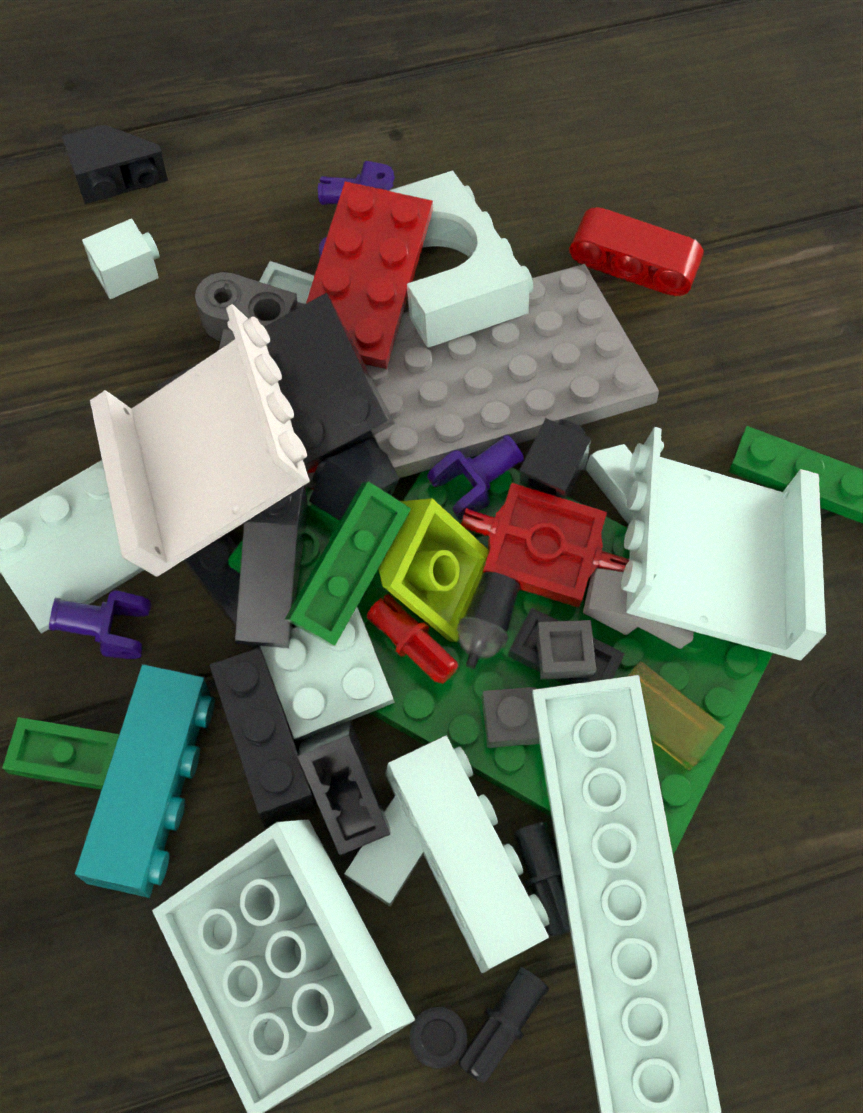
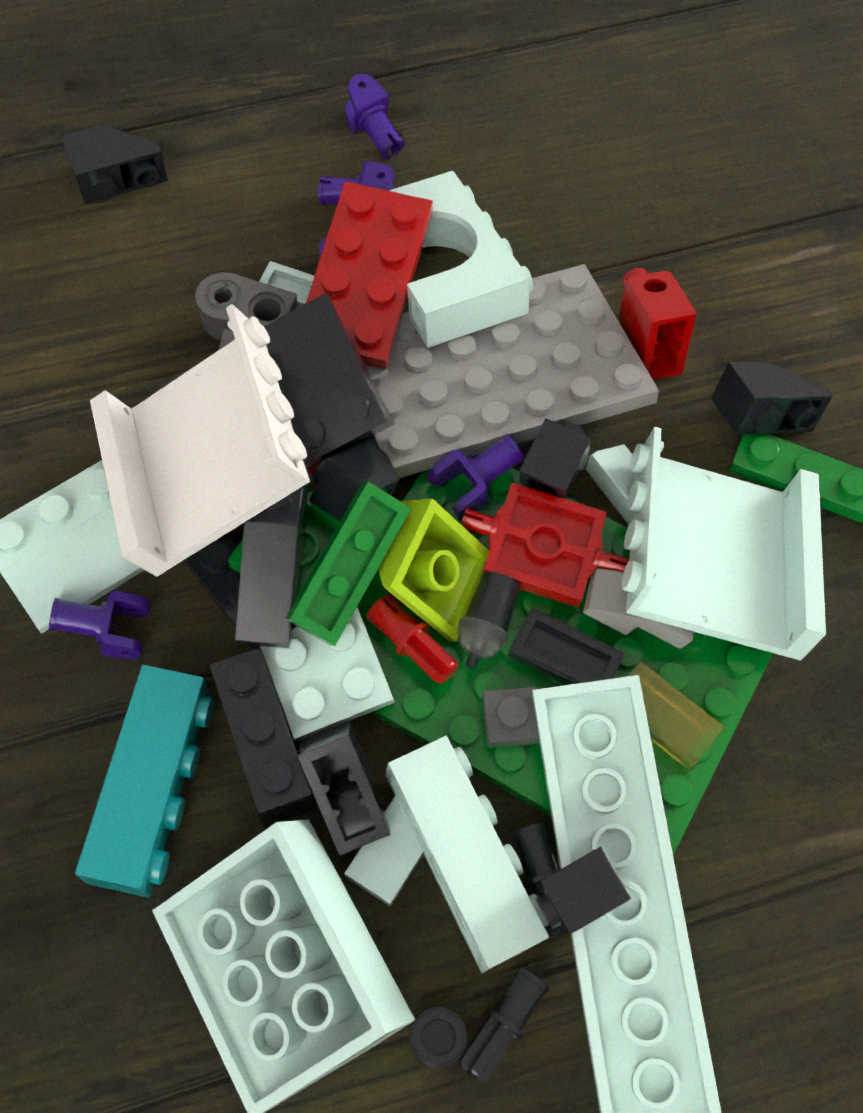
(60, 753): green plate -> none
(122, 258): light aqua brick -> none
(369, 113): none -> dark purple piece
(565, 649): dark grey plate -> none
(581, 892): none -> black brick
(636, 251): red beam -> none
(657, 321): none -> red torso
(768, 399): none -> black slope

